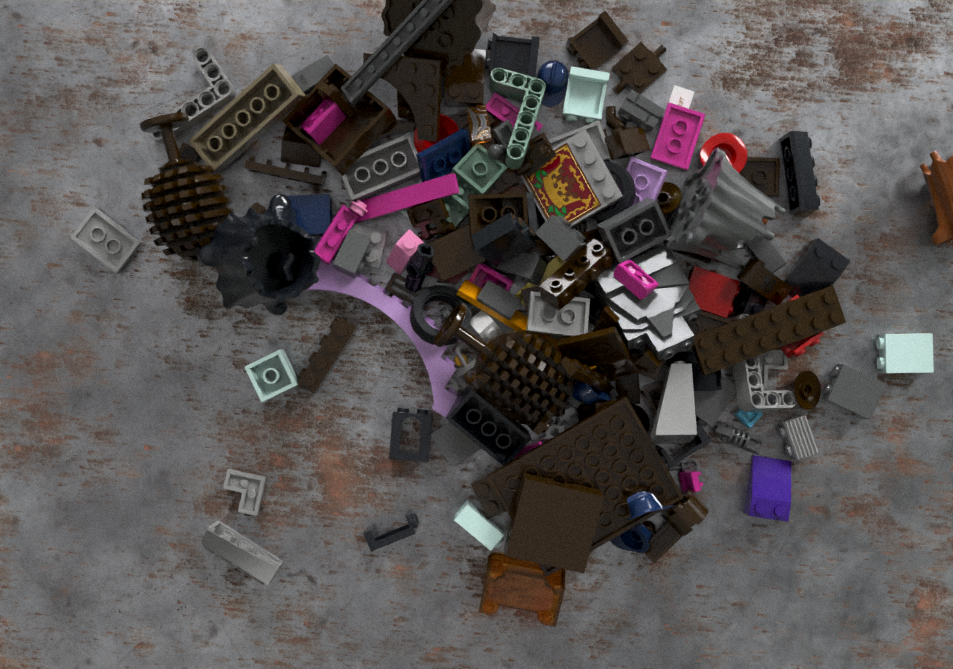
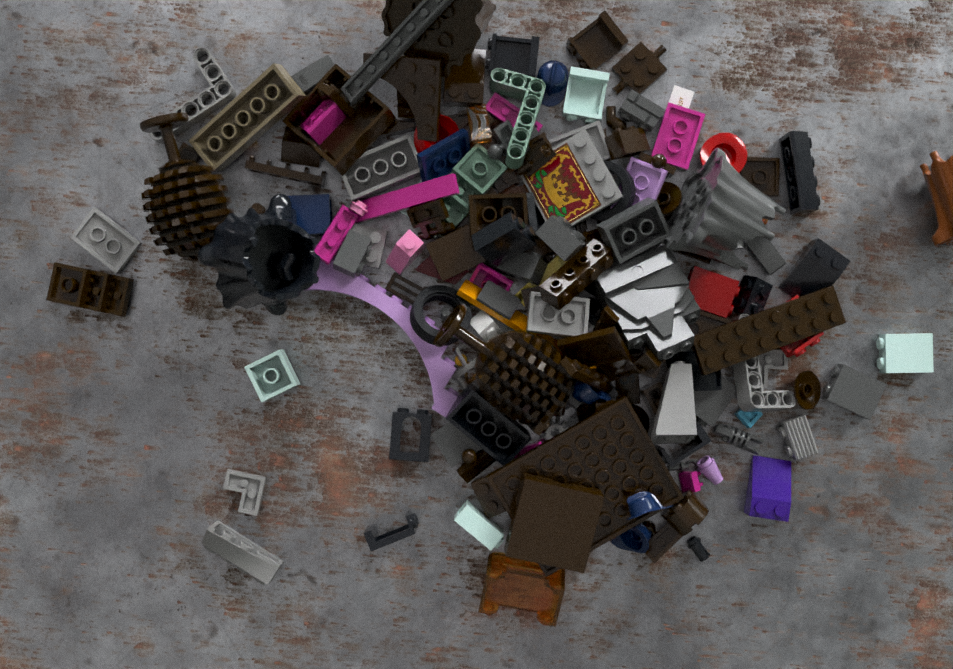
(89, 289): none -> dark brown slope
(327, 356): dark brown brick -> none
(419, 267): black piece -> none
(474, 464): none -> dark brown plate
(635, 279): dark pink slope -> none
(658, 161): none -> dark brown plate
(697, 547): none -> black pin
(709, 469): none -> lavender cone
(764, 281): dark brown door -> none

